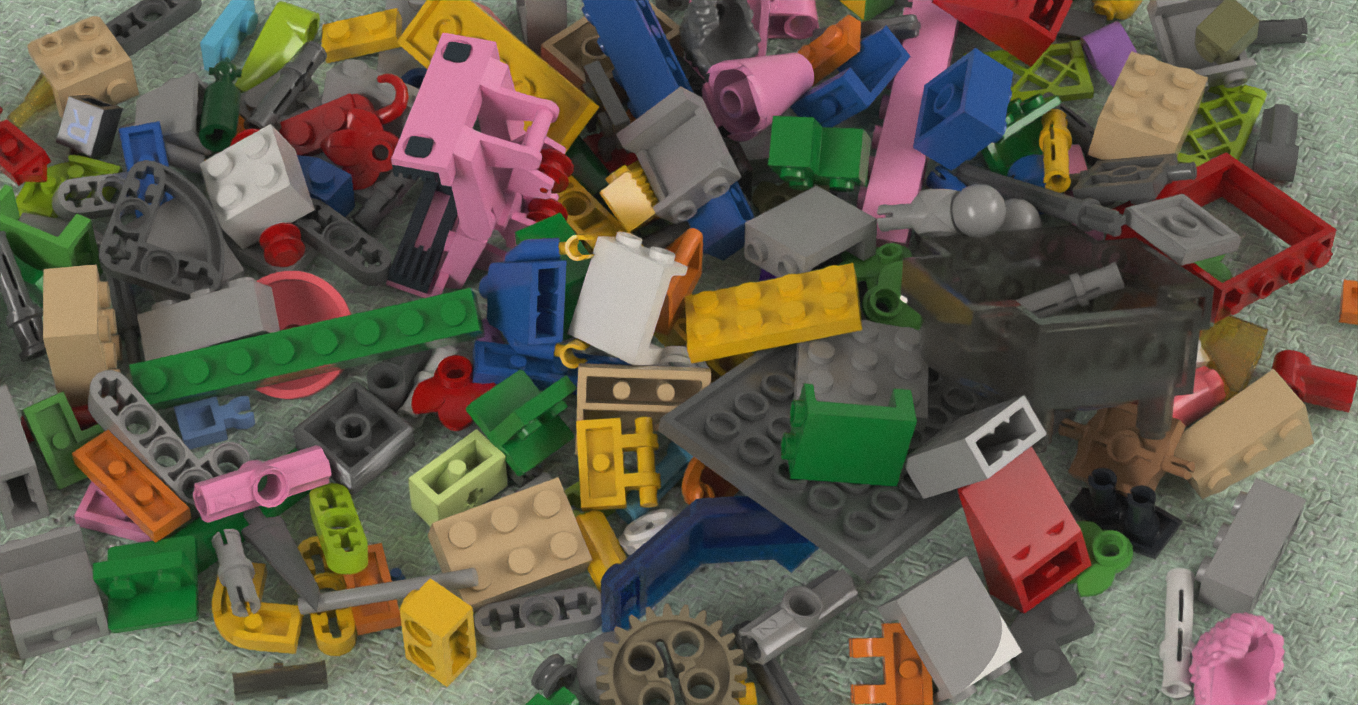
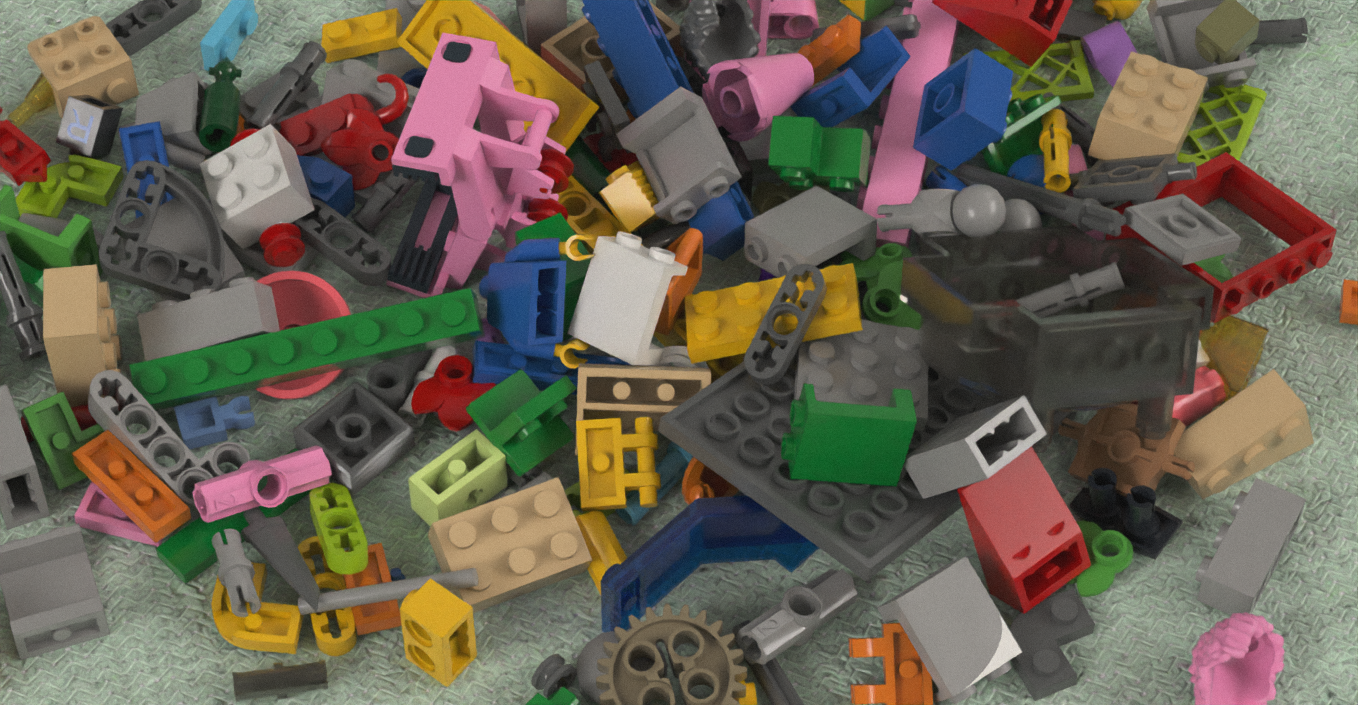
(80, 188): light grey beam -> none
(126, 315): dark grey axle -> none
(150, 583): green bracket -> none
(278, 42): lime piece -> none
(528, 633): light grey beam -> none
(644, 528): white gear -> none
(788, 290): none -> dark grey beam
(1175, 673): white pin -> none
(1276, 148): dark grey piece -> none
(1315, 383): red piece -> none

